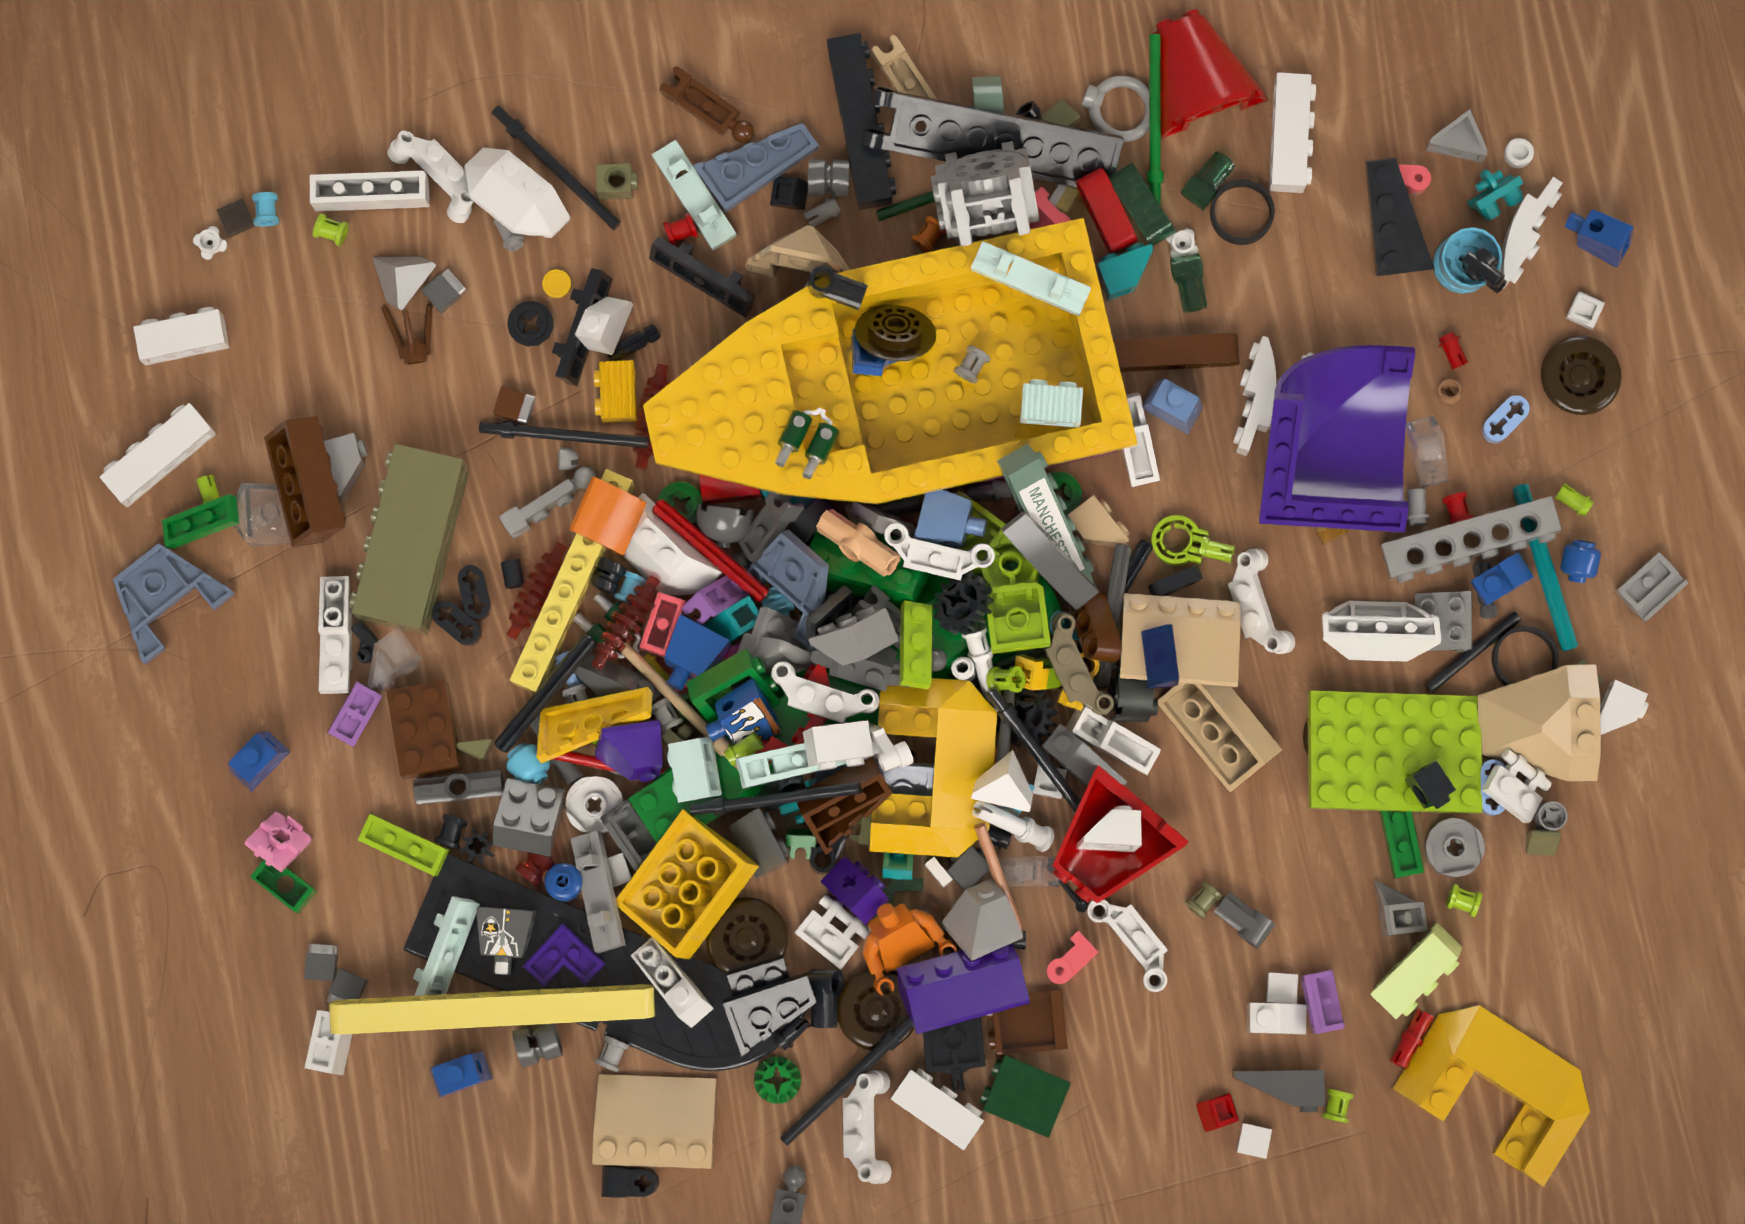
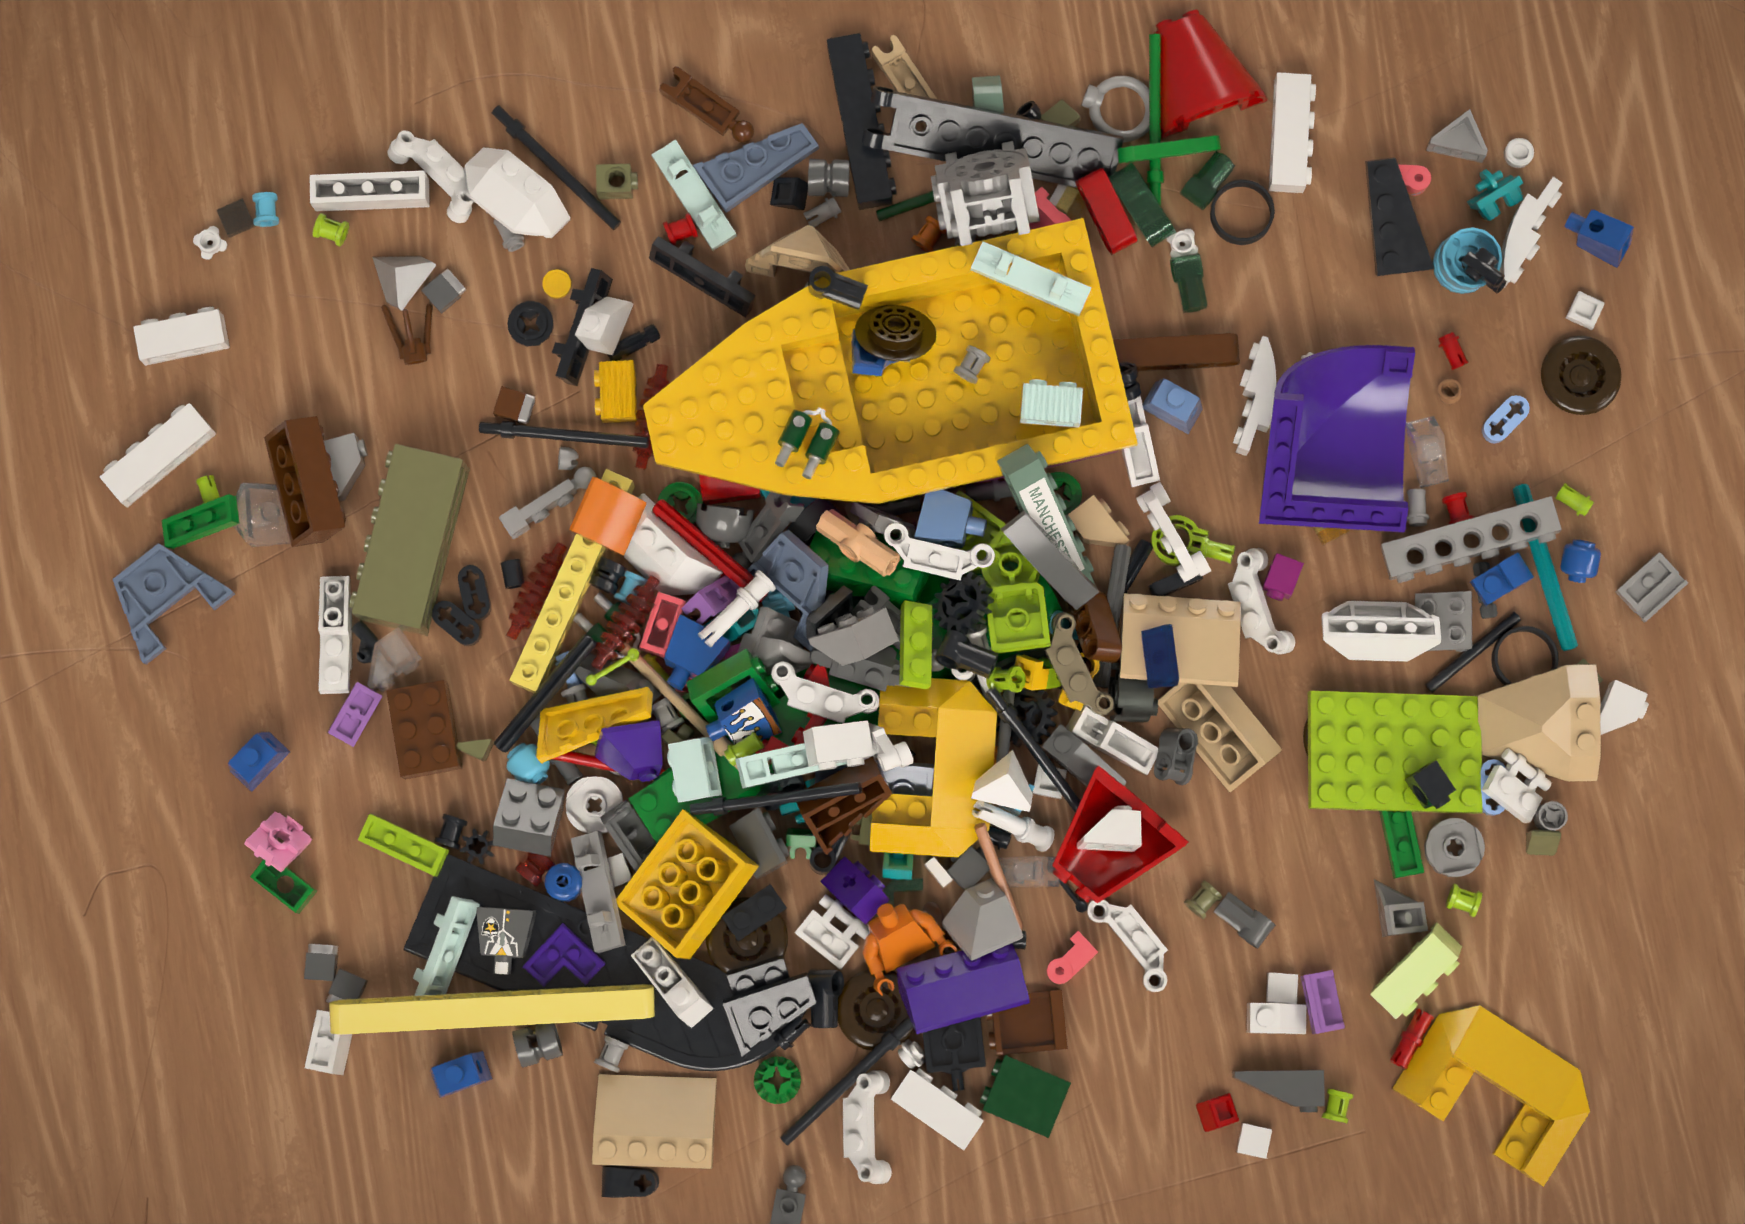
(440, 788): dark grey piece -> none
(633, 655): none -> lime hinge
(746, 599): none -> white pin
(754, 912): none -> black plate
(911, 1054): none -> white plate
(958, 652): none -> black piece
(1123, 272): teal slope -> none
(1129, 375): none -> black wheel
(1153, 502): none -> white plate
(1168, 149): none -> green beam
(1176, 752): none -> dark grey piece
(1282, 577): none -> magenta brick

